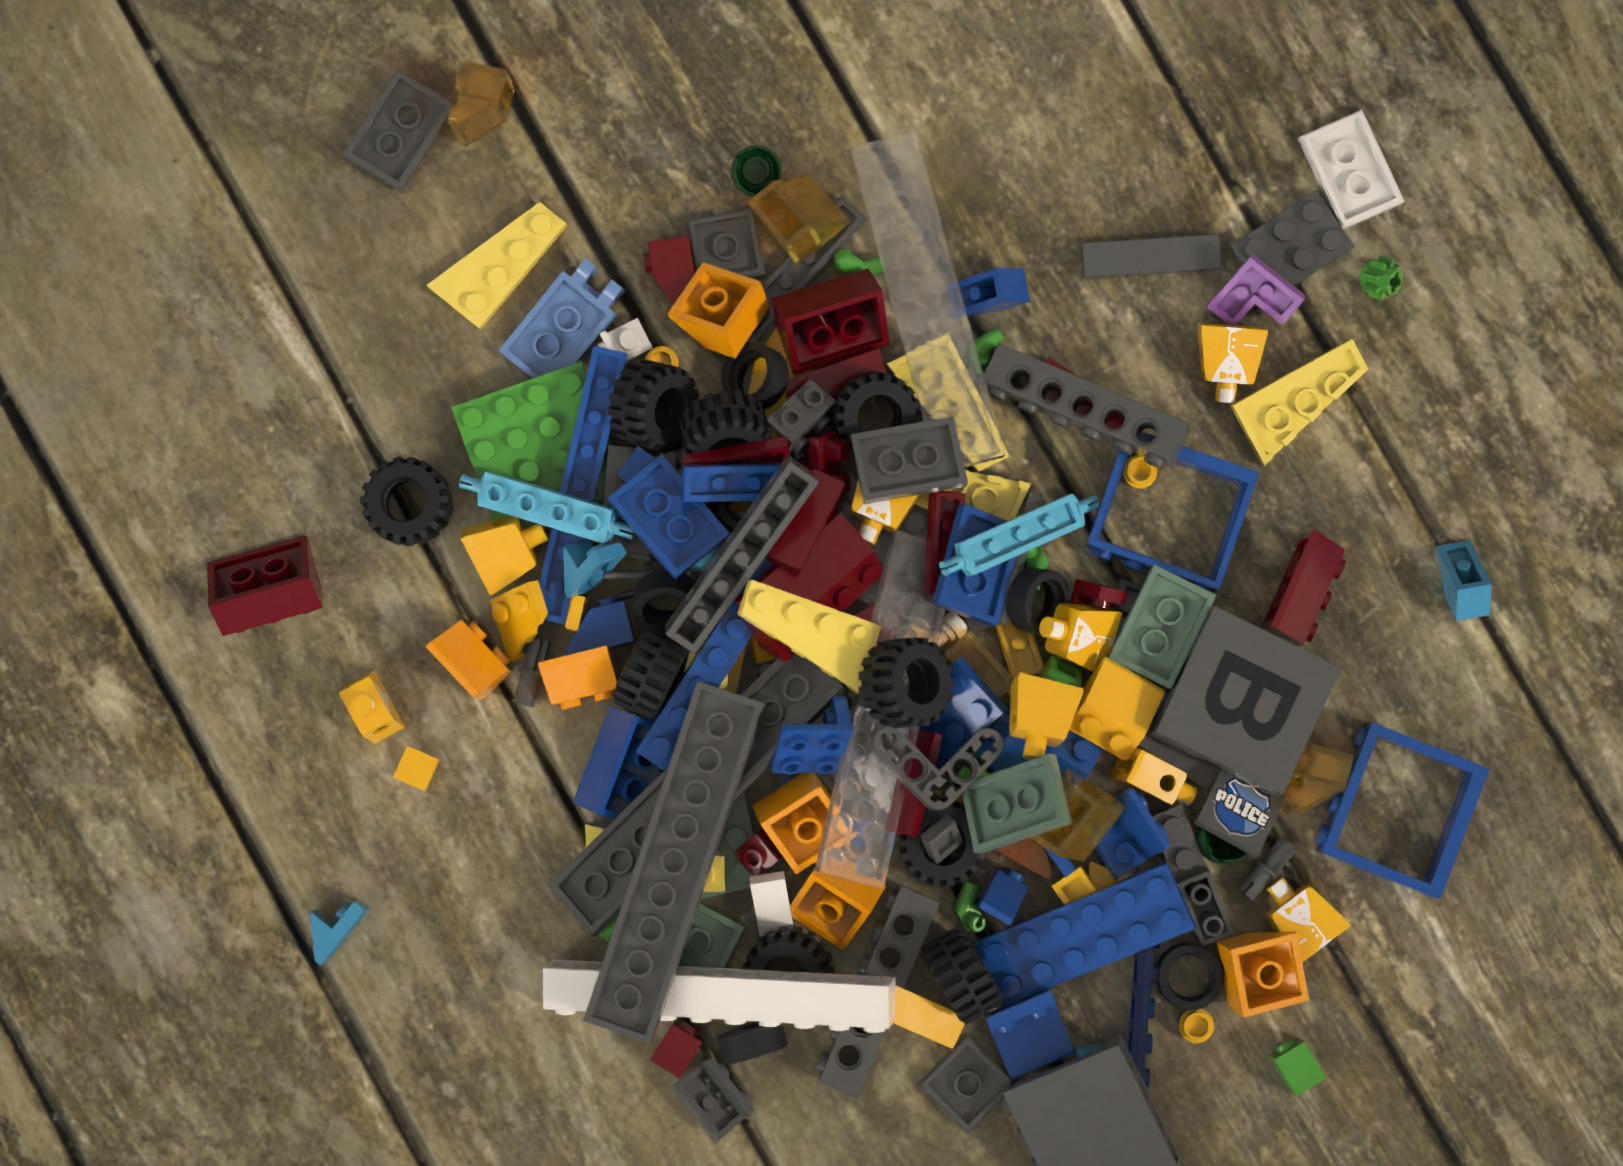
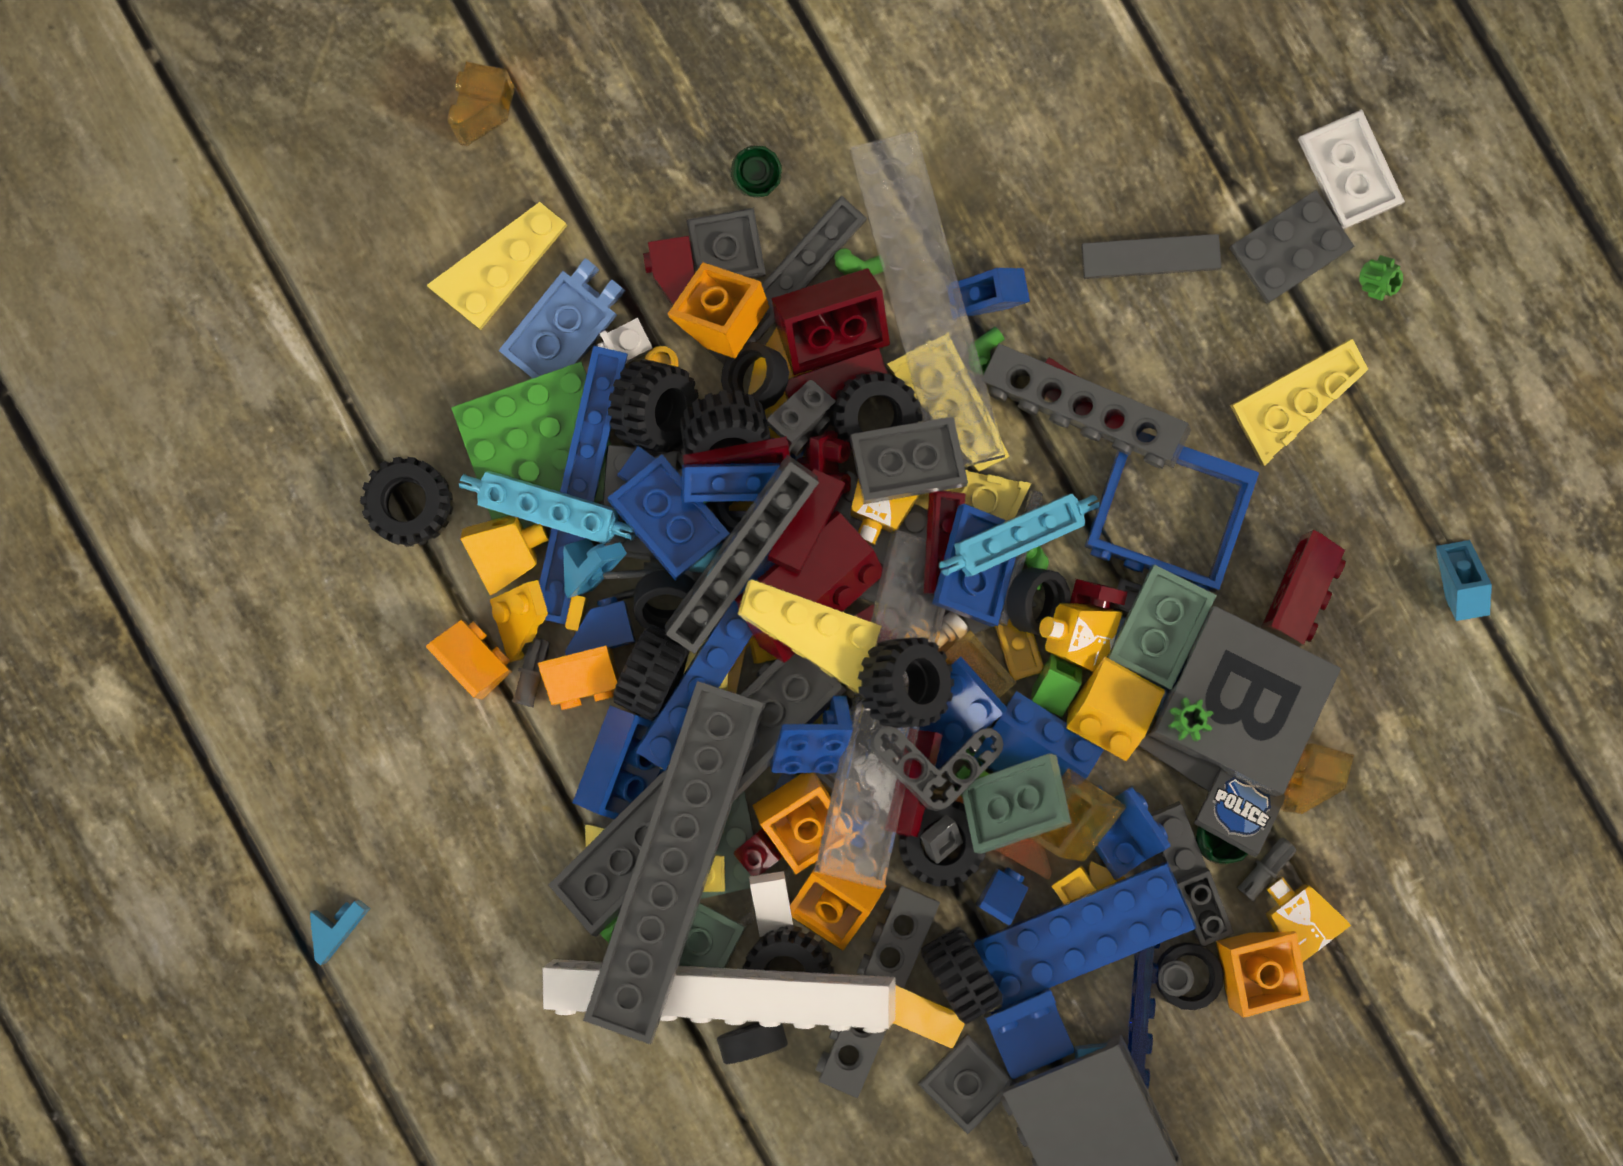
(263, 586): dark red slope -> none
(371, 708): yellow torso -> none
(399, 131): dark grey plate -> none
(416, 768): yellow tile -> none
(678, 1047): dark red brick -> none
(713, 1098): dark grey bracket -> none
(797, 215): clear yellow slope -> none
(966, 908): bright green arm -> none
(1041, 712): yellow torso -> none
(1063, 865): blue tile -> none
(1138, 472): yellow plate -> none
(1144, 774): yellow torso -> none
(1175, 978): none -> dark grey plate
(1196, 1025): yellow plate -> none
(1200, 717): none -> bright green gear
(1230, 356): yellow torso -> none
(1258, 285): medium lavender plate -> none
(1296, 1065): bright green brick -> none
(1453, 830): blue window -> none

